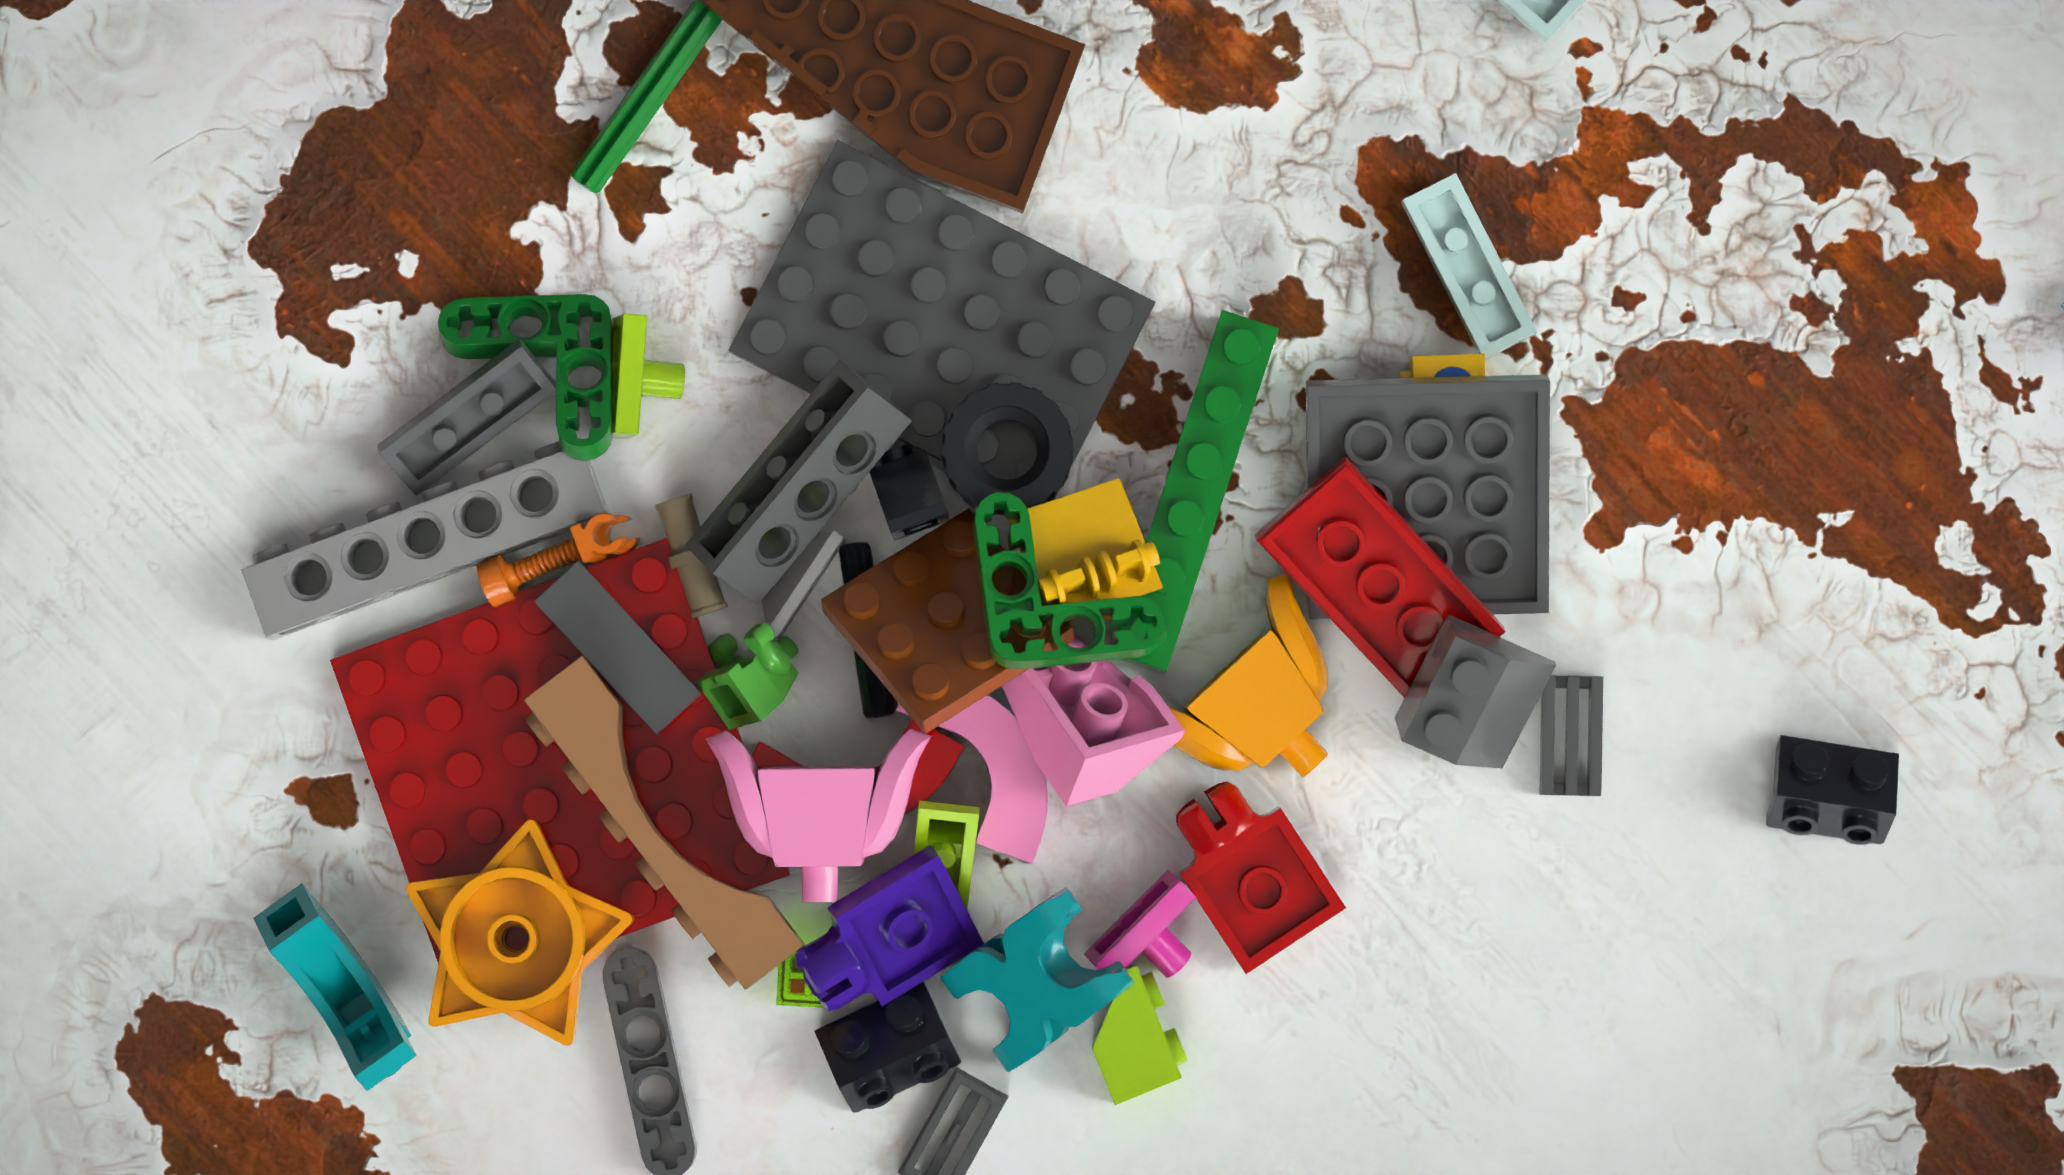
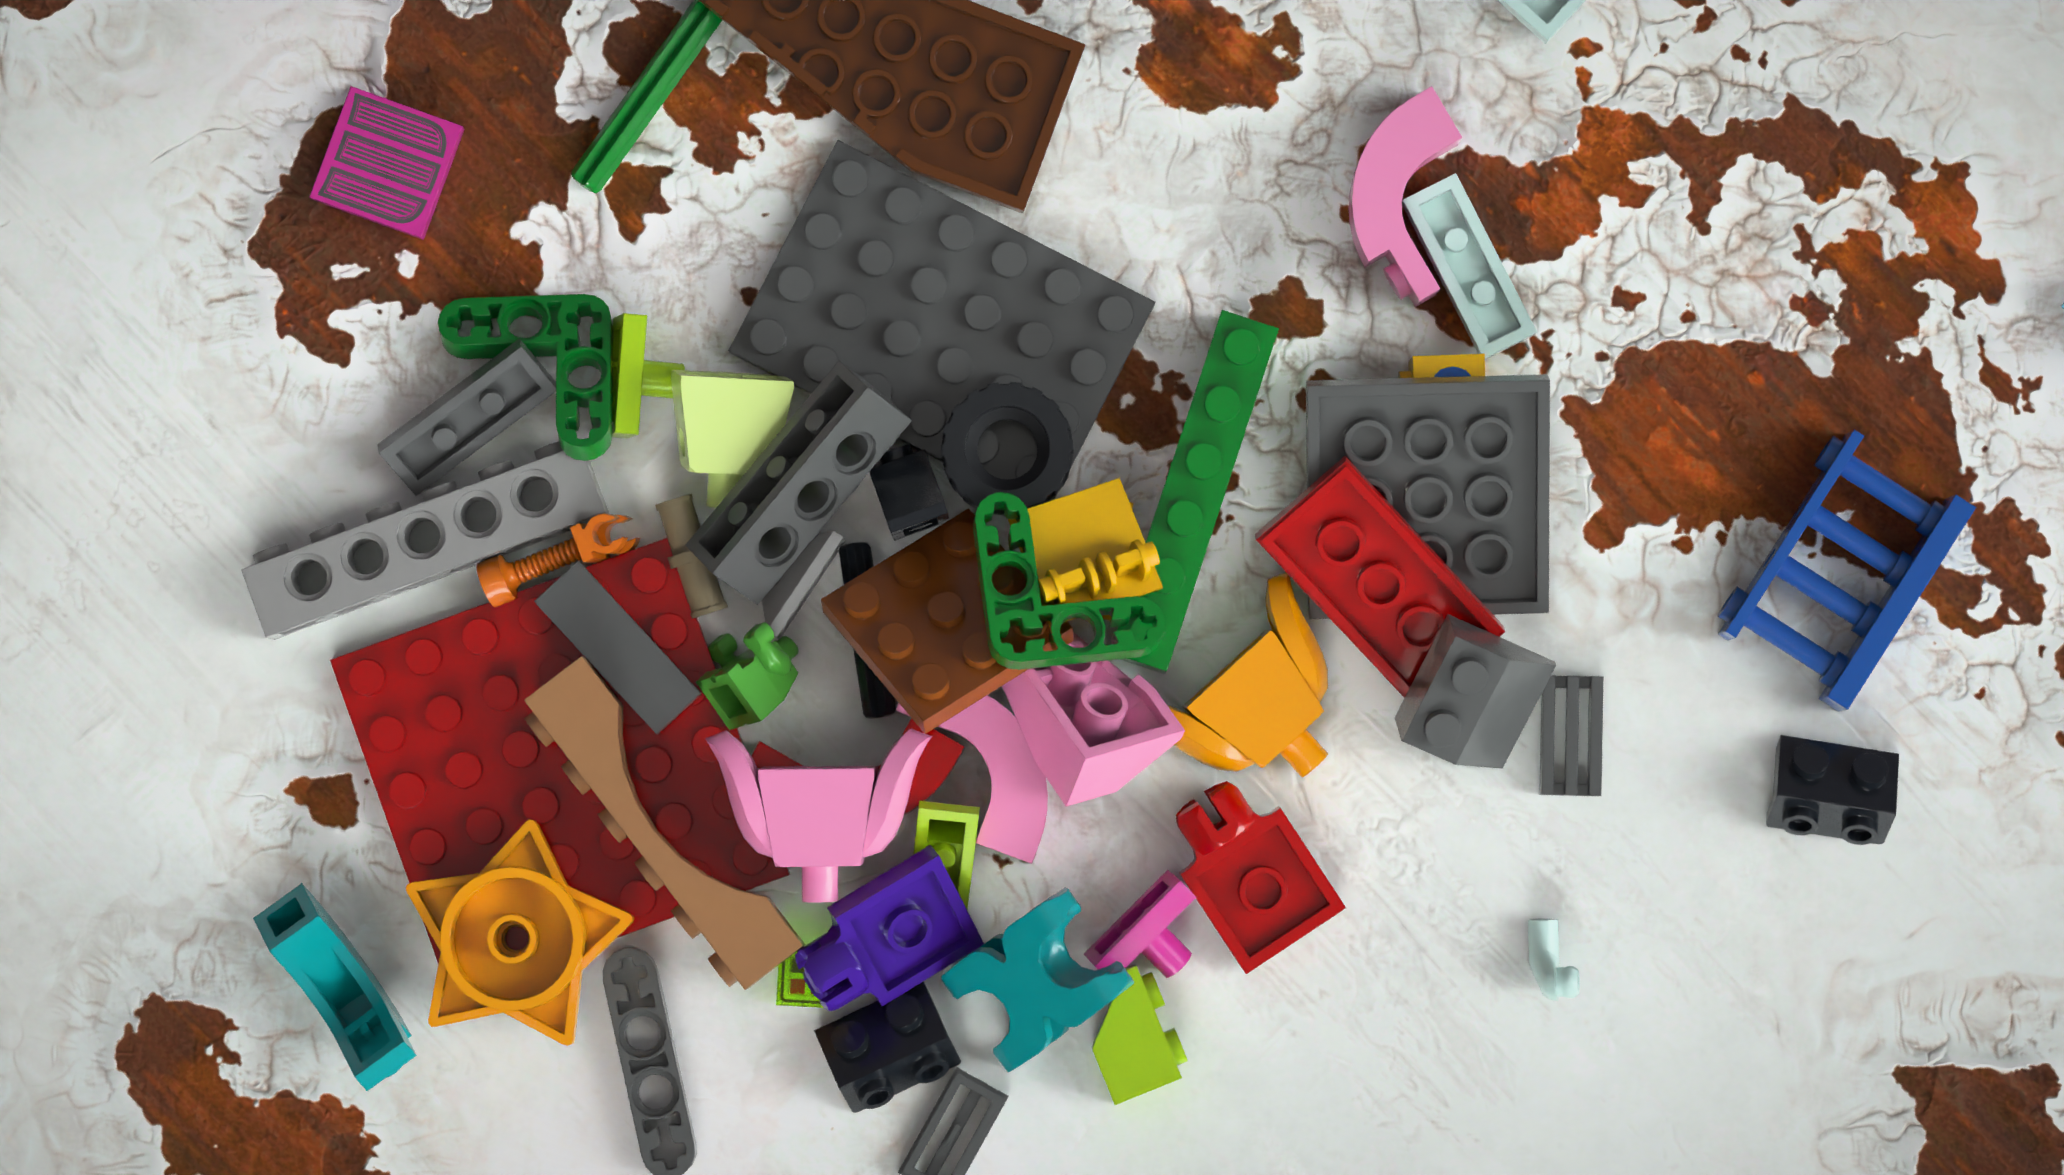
(387, 162): none -> tile
(727, 422): none -> yellowish green torso
(1397, 149): none -> bright pink arch
(1544, 961): none -> light aqua arm
(1904, 573): none -> blue fence

